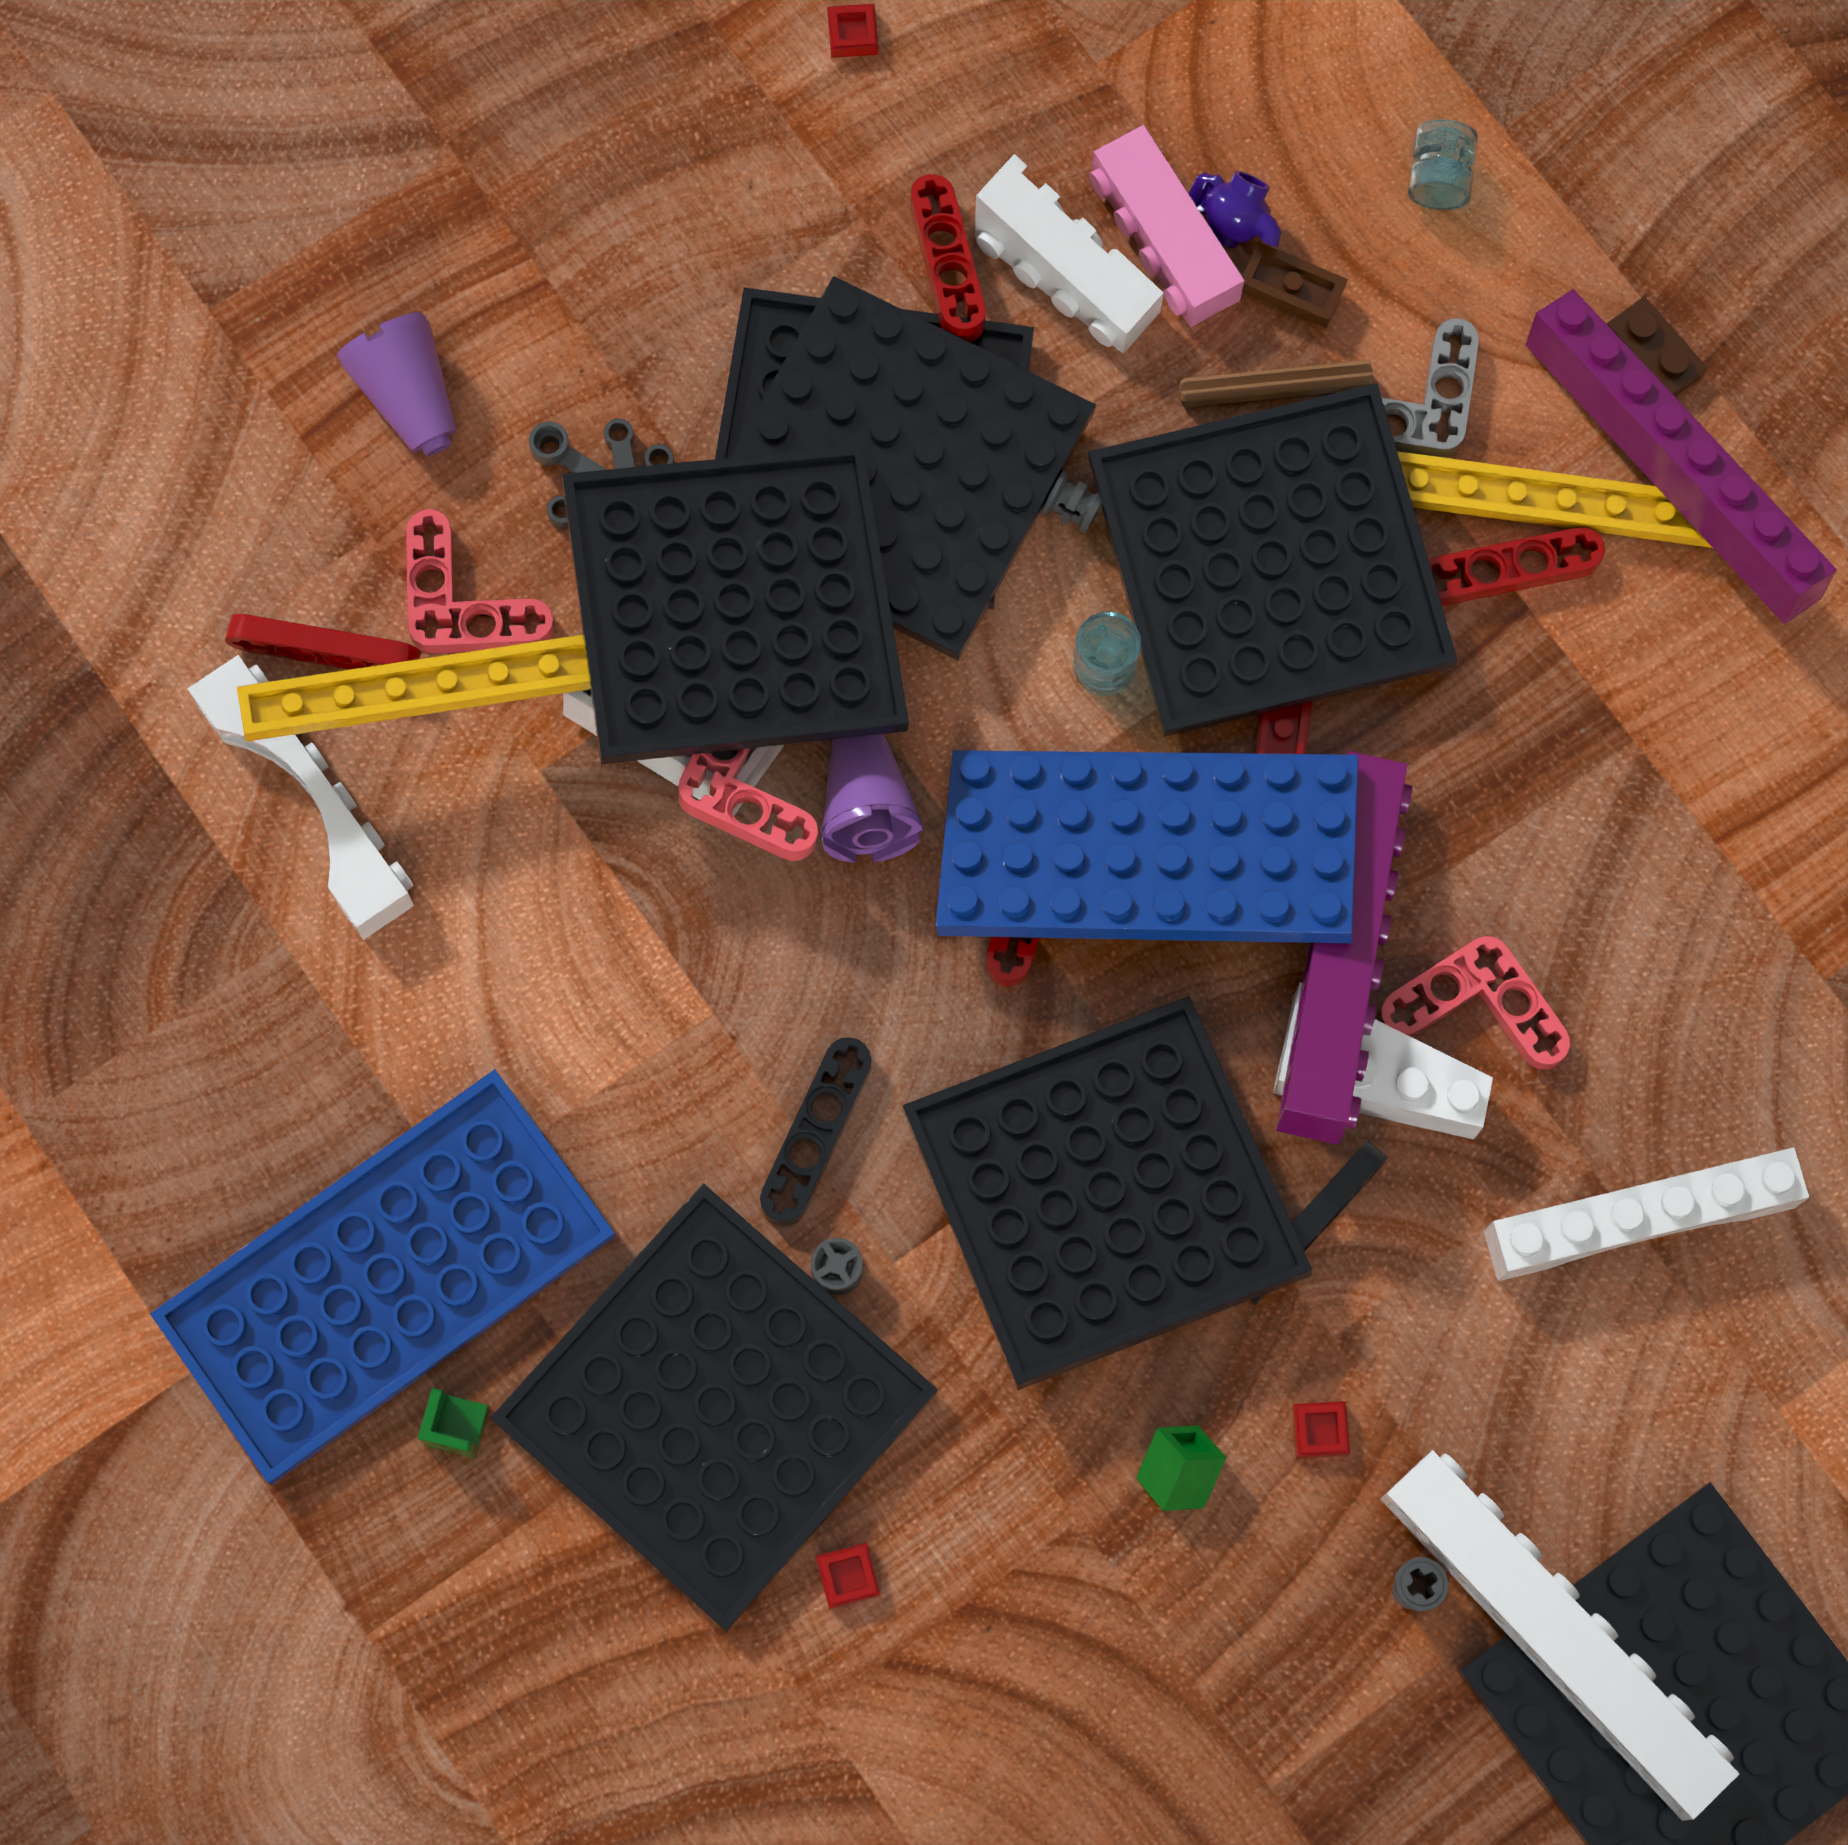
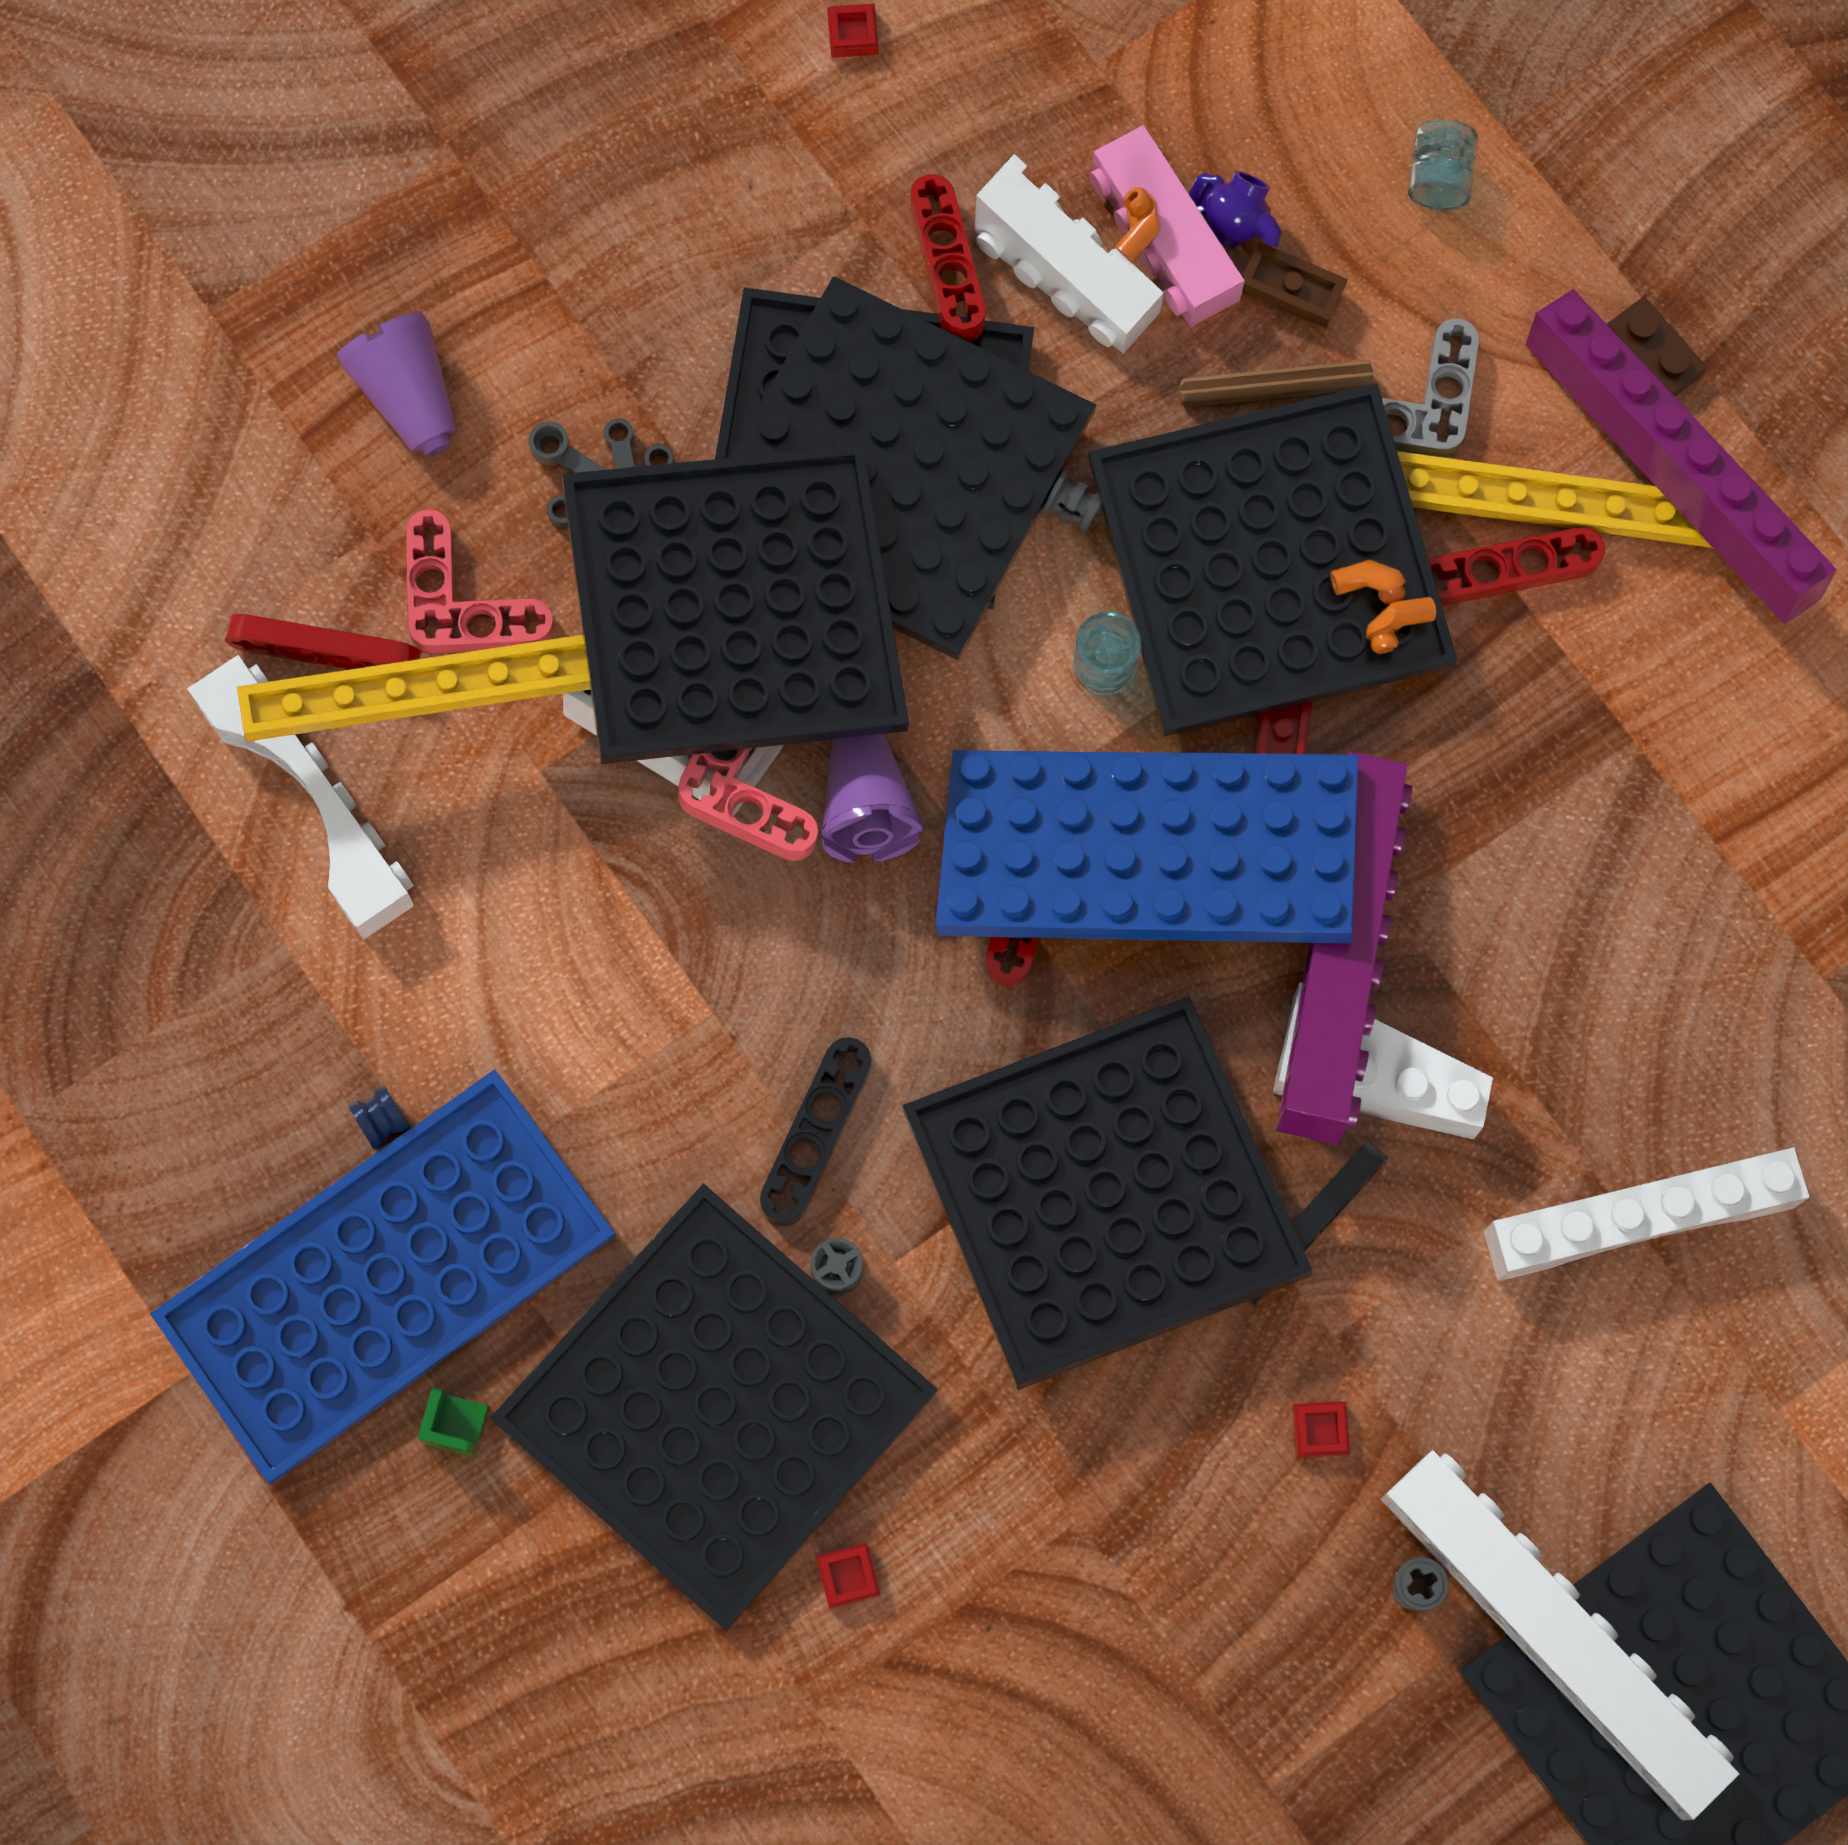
(379, 1117): none -> dark blue wheel
(1143, 223): none -> orange arm
(1180, 1468): green panel -> none
(1373, 575): none -> orange arm
(1398, 614): none -> orange arm
(1476, 982): coral beam -> none

